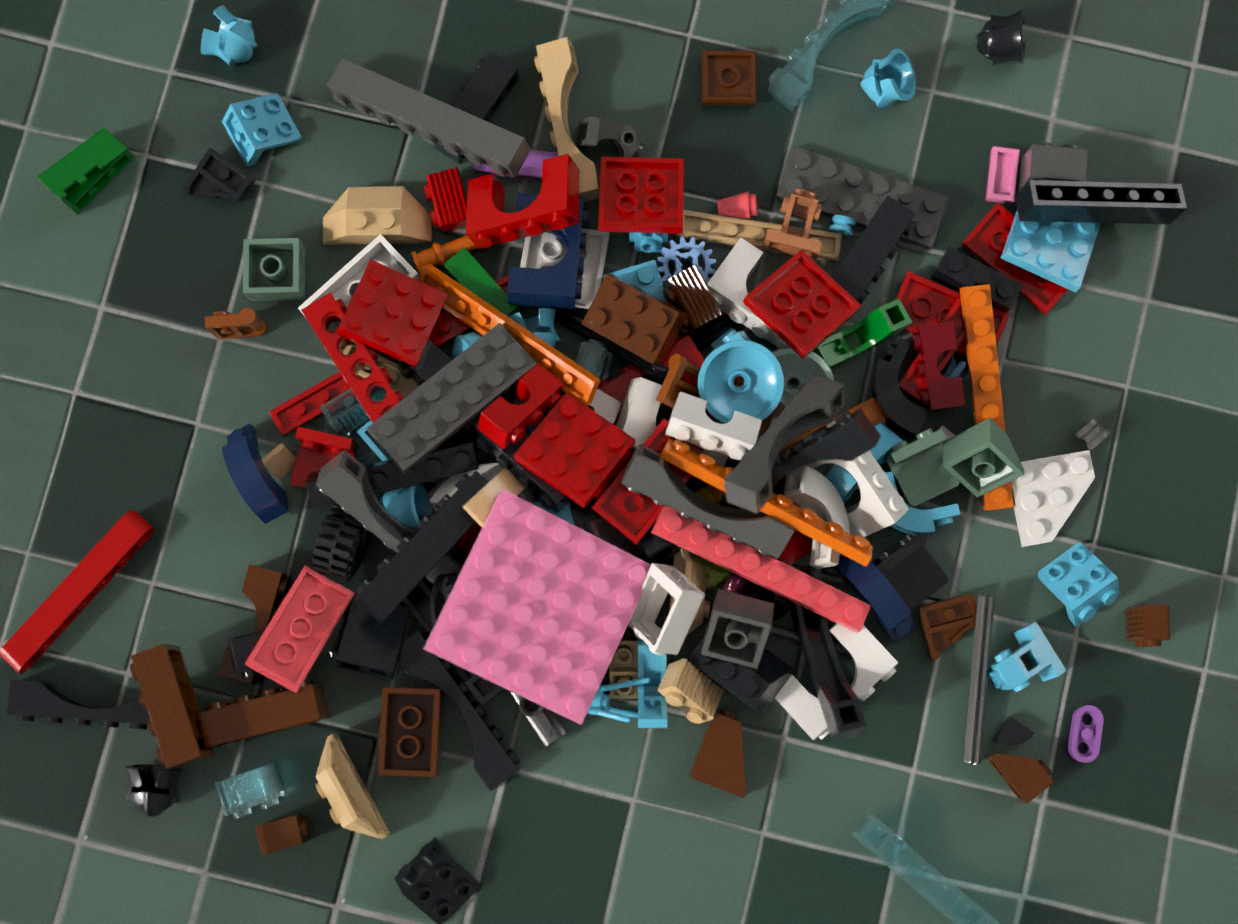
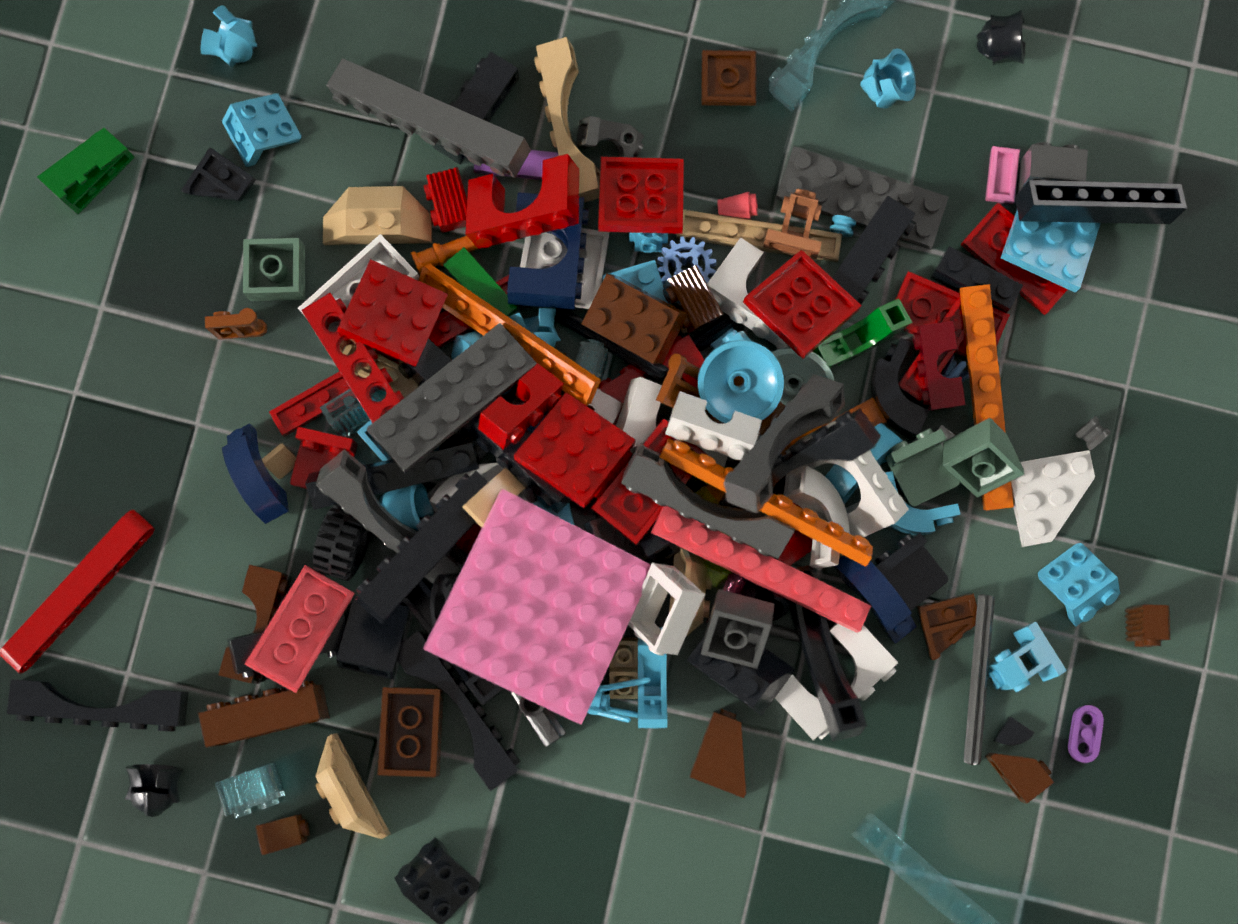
(170, 704): reddish brown brick -> none
(690, 691): tan brick -> none

